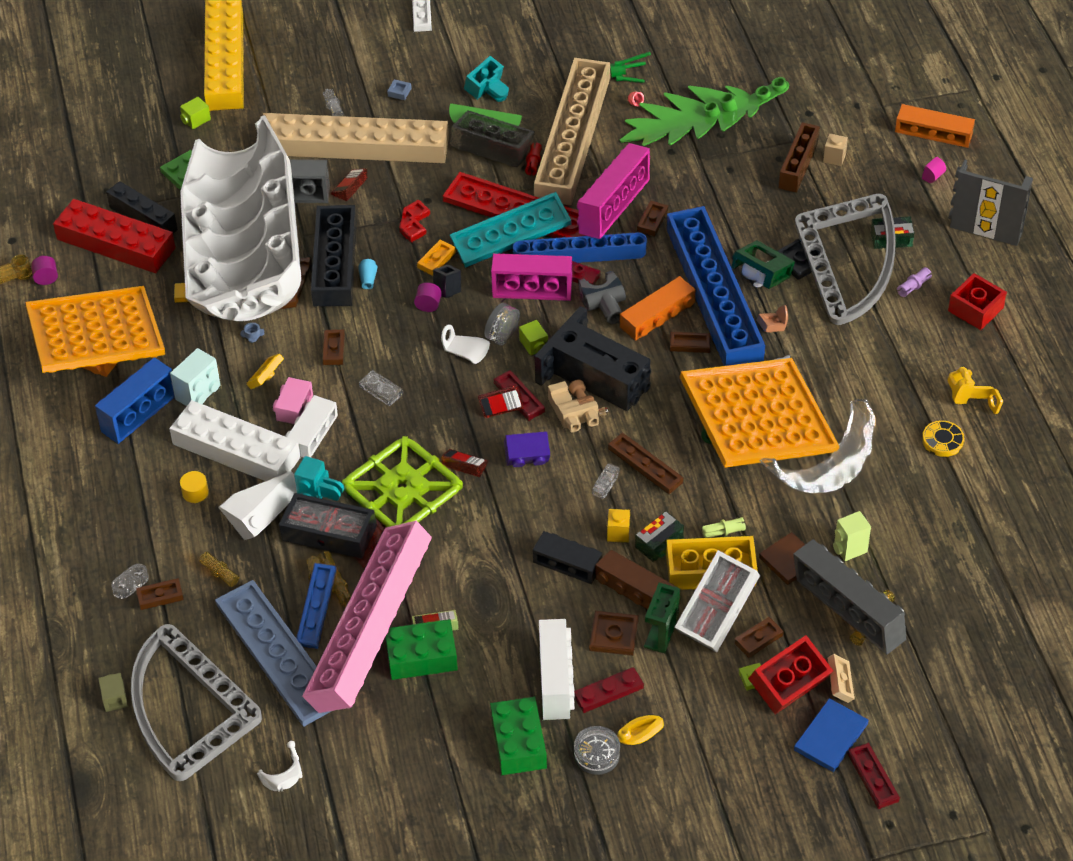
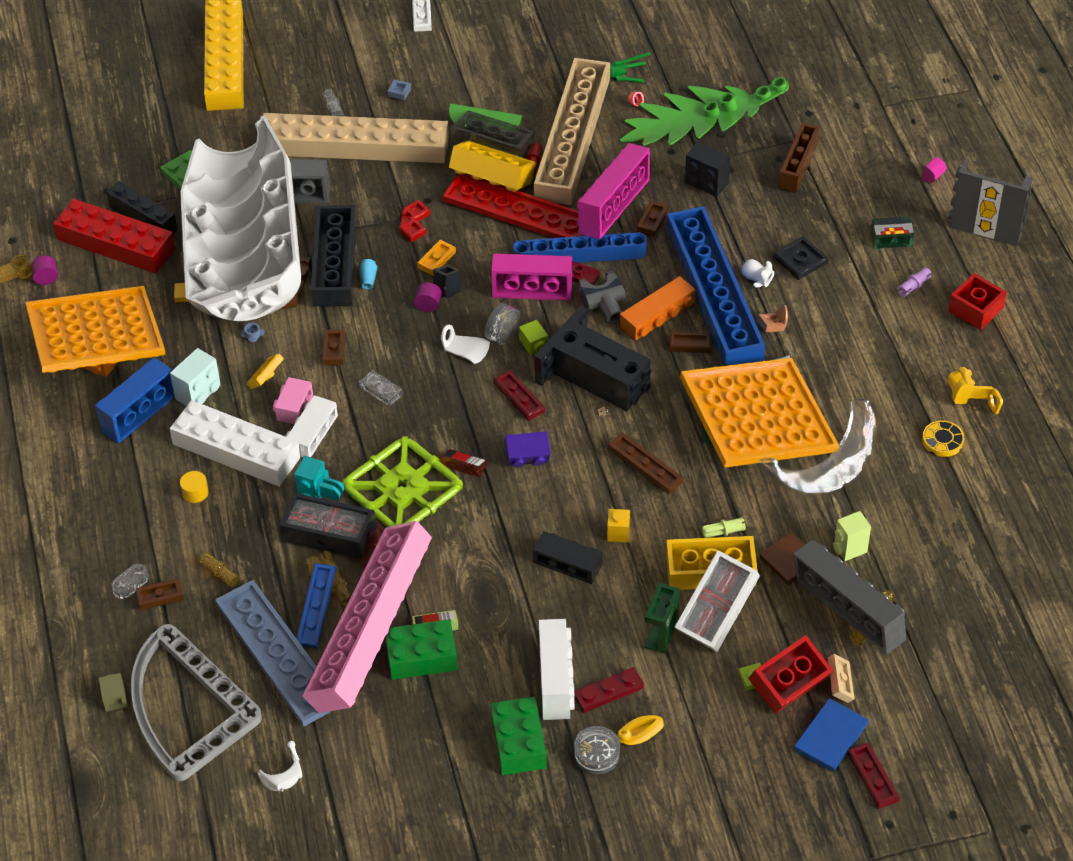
(195, 113): lime brick -> none
(259, 505): white wedge -> none
(350, 184): clear red slope -> none
(487, 80): teal brick -> none
(492, 165): none -> yellow brick
(501, 401): slope -> none
(505, 229): teal plate -> none
(570, 411): tan hips -> none
(606, 481): clear beam -> none
(614, 633): reddish brown tile -> none
(628, 578): reddish brown brick -> none
(653, 538): brick -> none
(707, 169): none -> black brick
(758, 637): reddish brown plate -> none
(776, 270): dark green window -> none
(814, 223): light grey beam -> none
(835, 149): tan brick -> none
(934, 125): orange brick -> none

